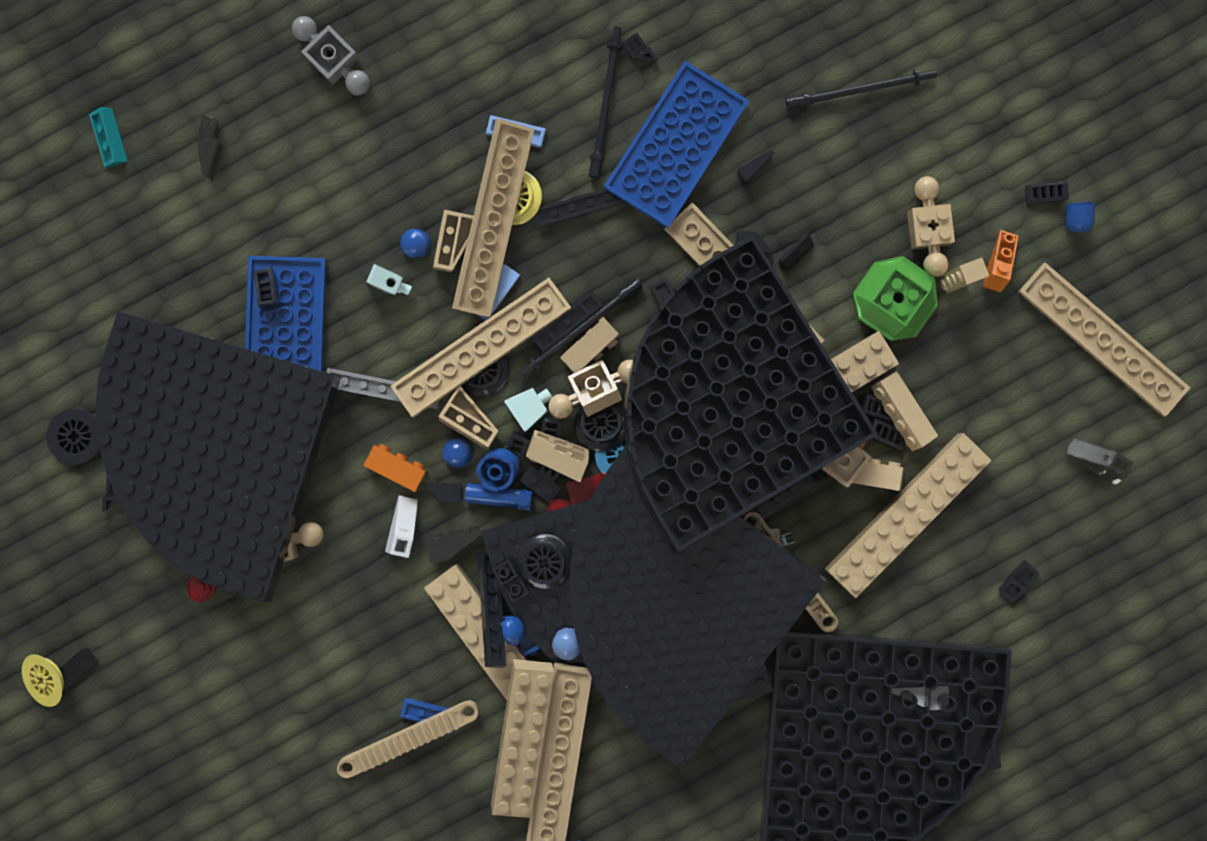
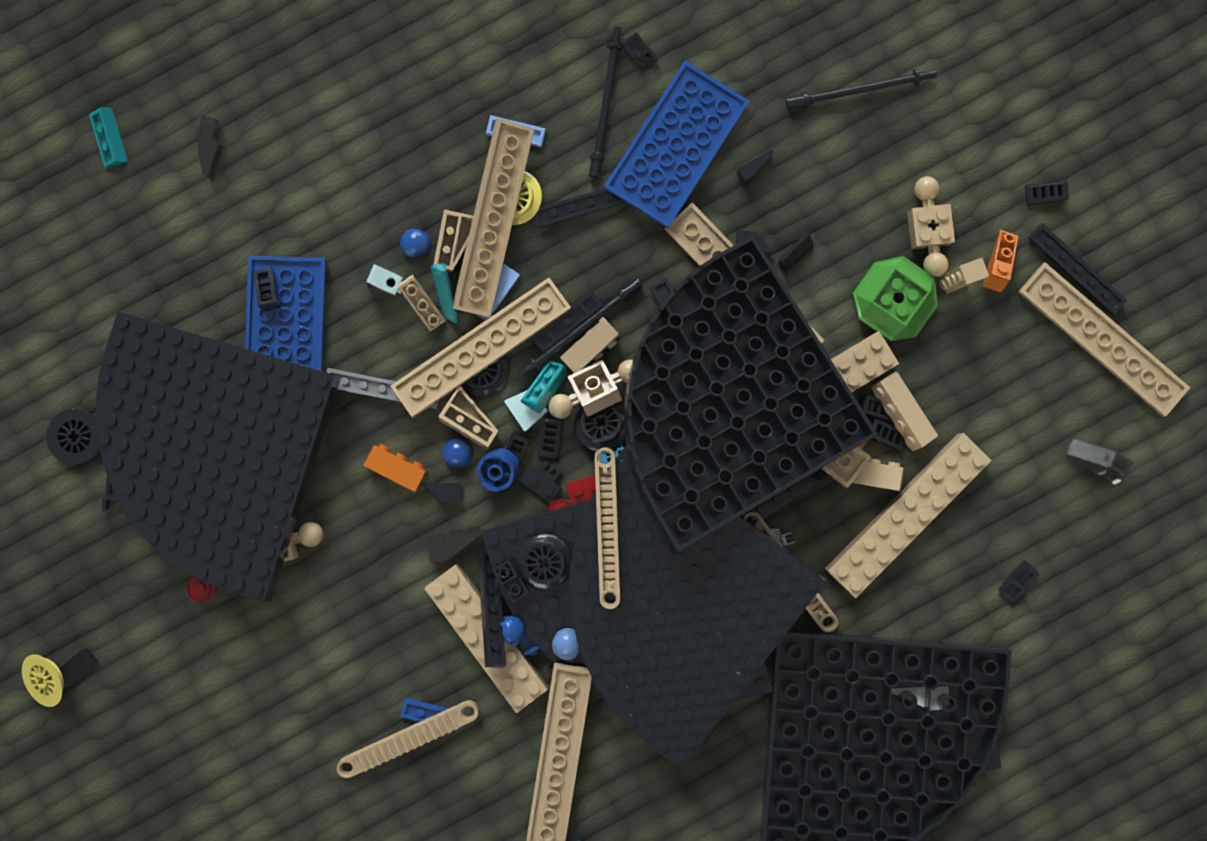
(330, 43): light grey brick -> none
(402, 527): white slope -> none
(415, 295): none -> tan tile
(444, 292): none -> teal slope
(506, 498): blue piece -> none
(522, 738): tan brick -> none
(544, 386): none -> teal slope
(558, 455): tan wedge -> none
(607, 528): none -> tan gear
(1077, 269): none -> black plate
(1080, 216): blue helmet -> none

